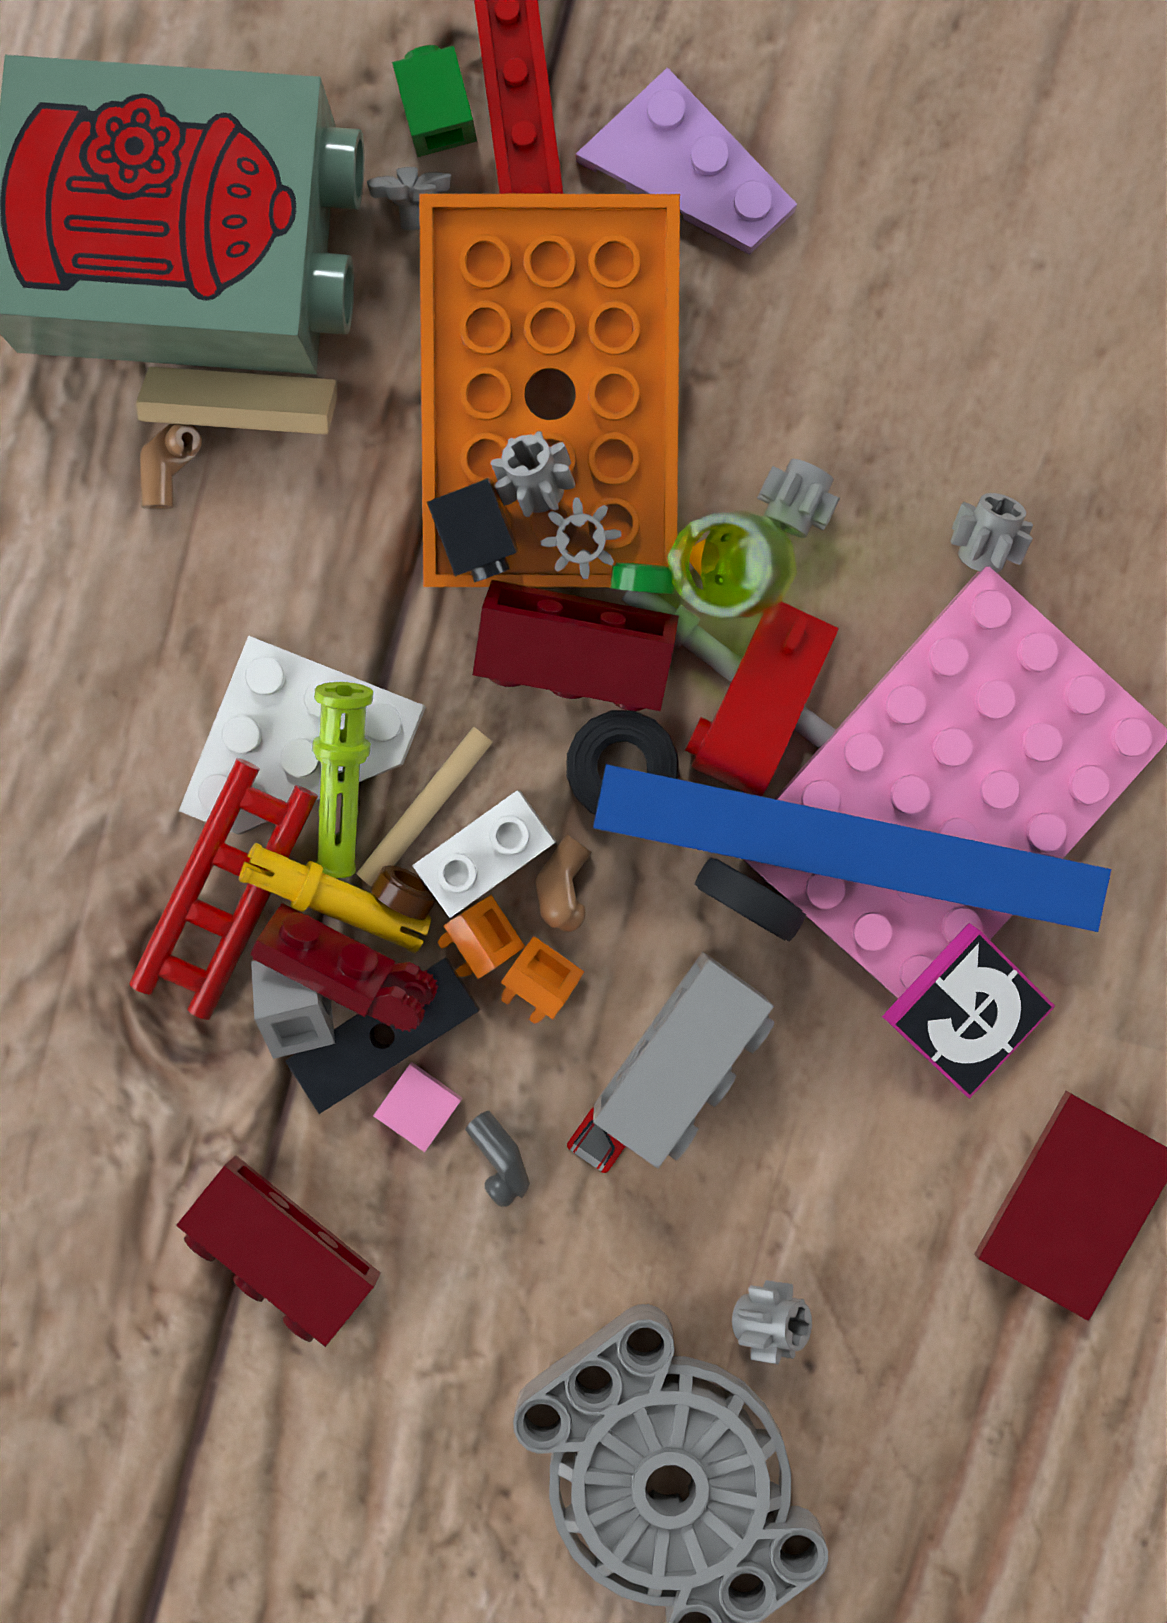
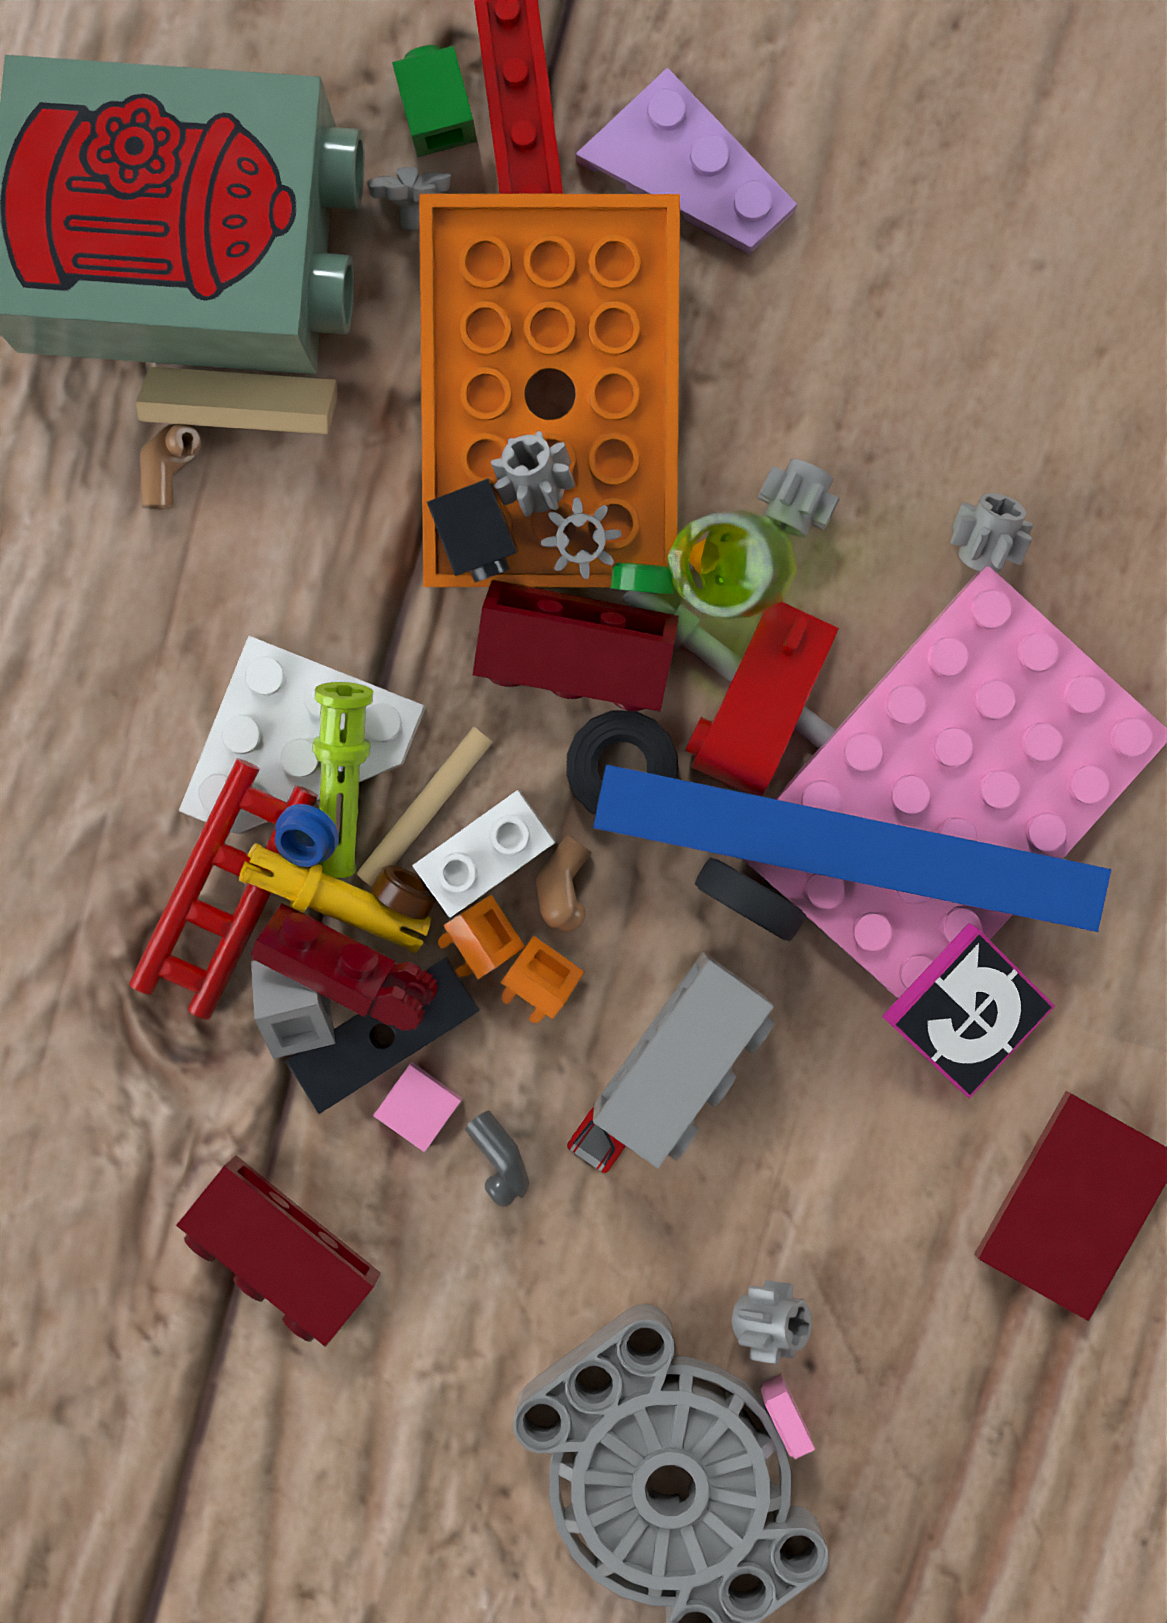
(305, 835): none -> blue plate
(786, 1417): none -> bright pink tile

